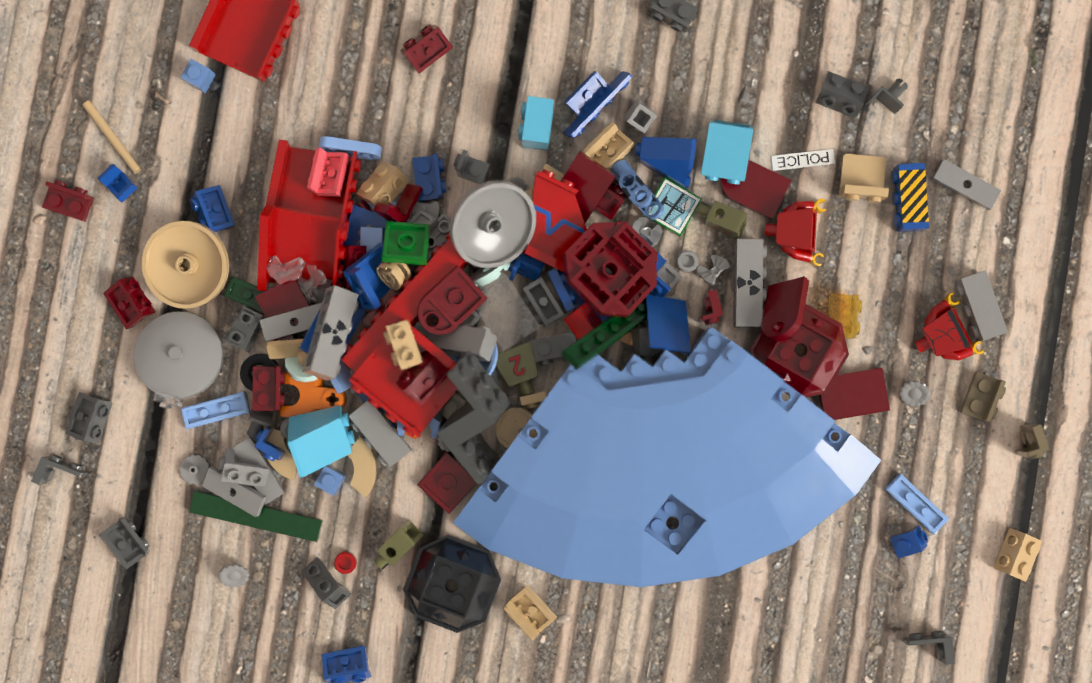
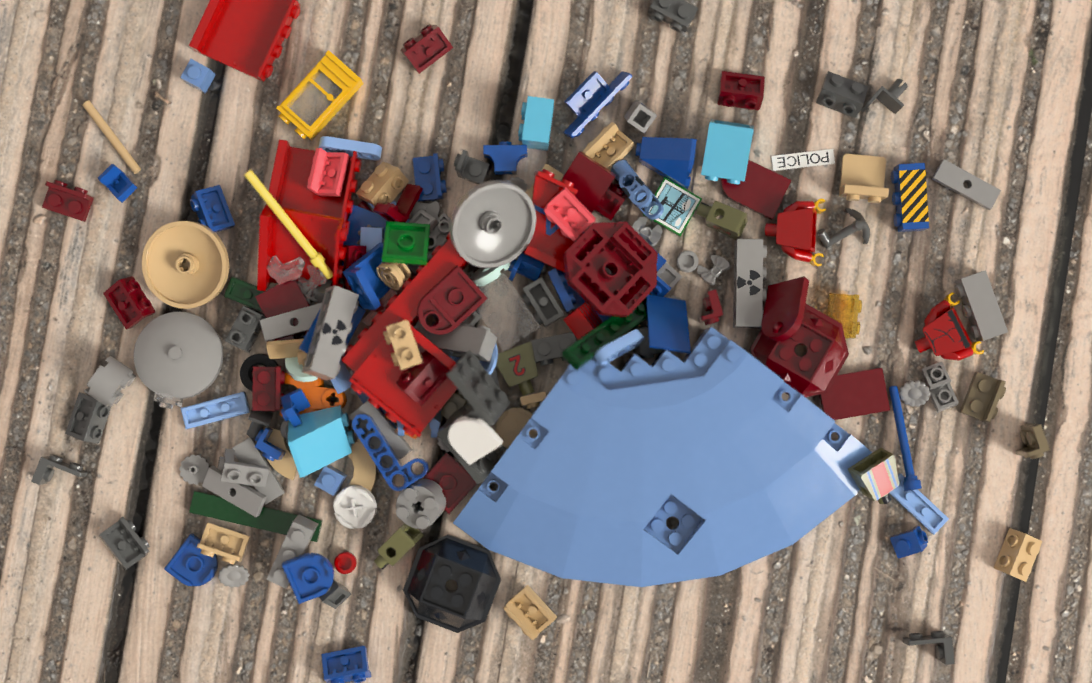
(109, 381): none -> light grey brick
(190, 565): none -> blue tile
(224, 543): none -> tan bracket
(292, 405): none -> blue bracket
(293, 546): none -> light grey brick
(309, 575): none -> blue tile
(315, 258): none -> light yellow bar
(319, 96): none -> yellow door
(355, 507): none -> white tile
(385, 449): none -> blue beam
(420, 503): none -> light grey brick
(472, 438): none -> white tile
(505, 157): none -> blue brick
(568, 214): none -> coral bracket
(619, 347): none -> light blue beam
(741, 90): none -> dark red bracket
(857, 225): none -> dark grey piece
(876, 475): none -> olive torso
(911, 481): none -> blue piece
(939, 386): none -> light grey slope

